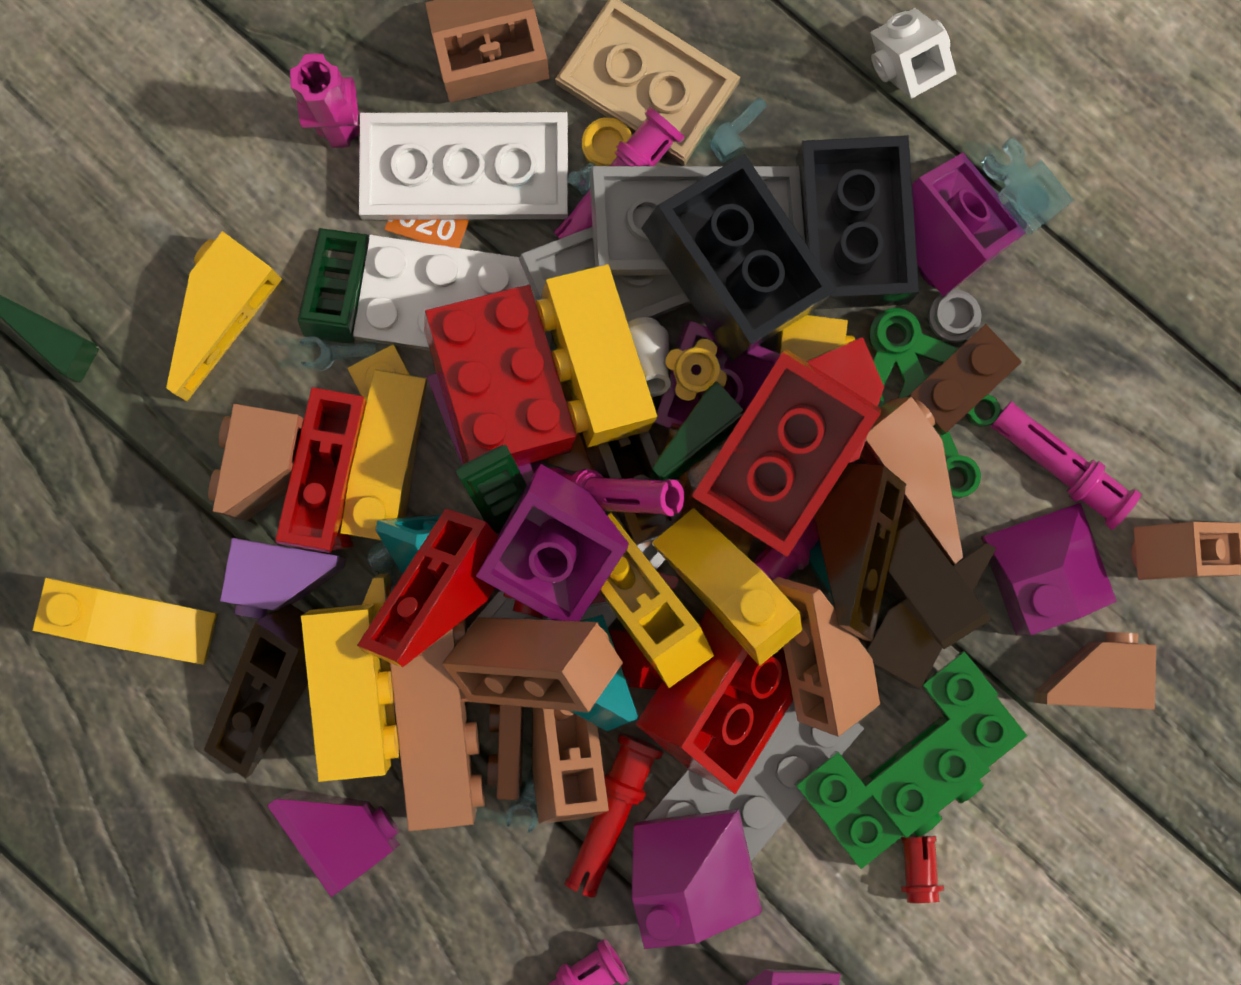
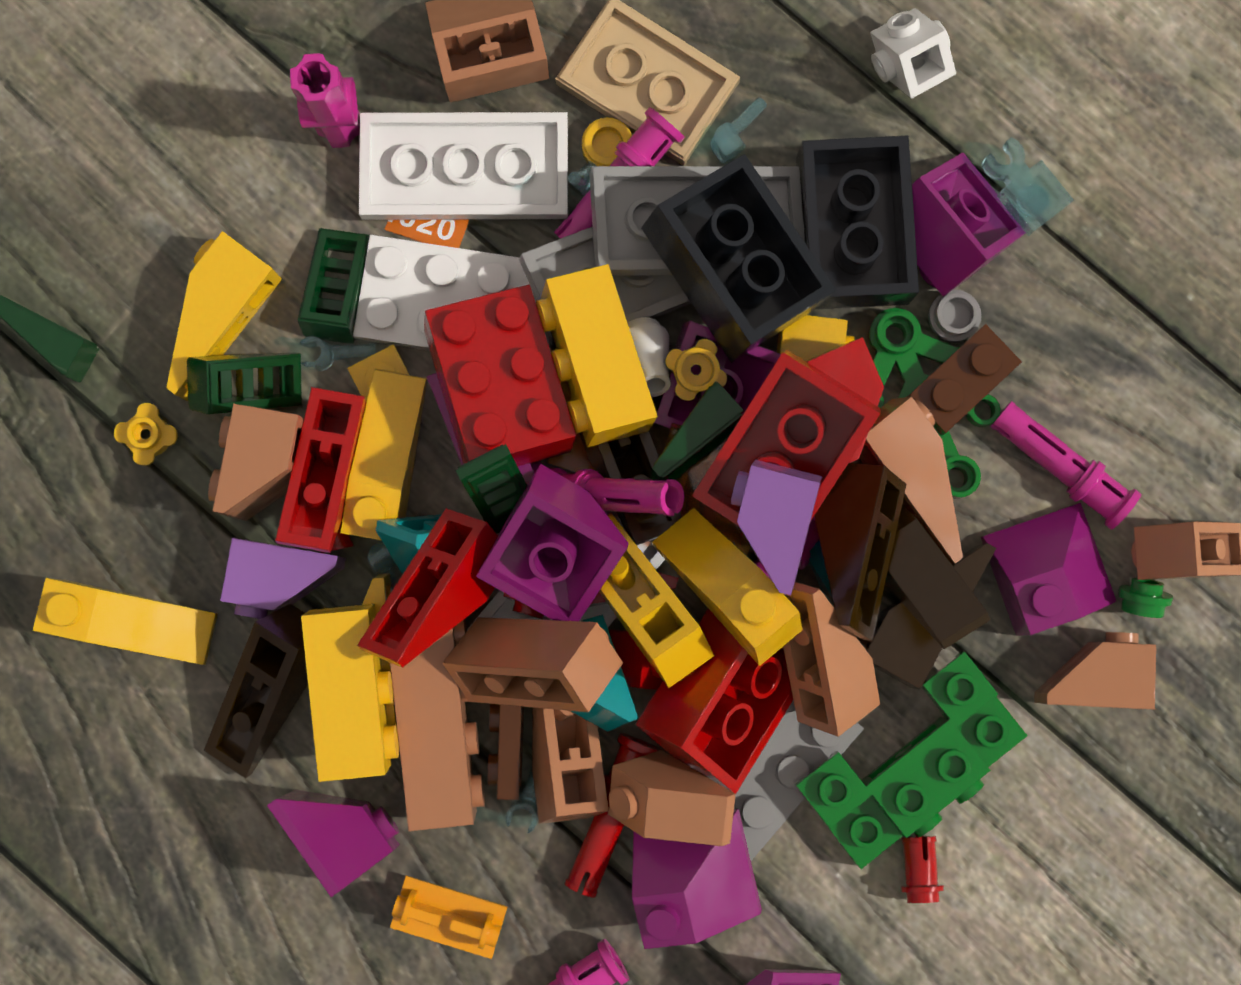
(160, 437): none -> yellow plate
(211, 381): none -> dark green slope
(448, 917): none -> light orange hinge
(670, 801): none -> nougat slope
(776, 516): none -> medium lavender slope
(1144, 598): none -> green plate

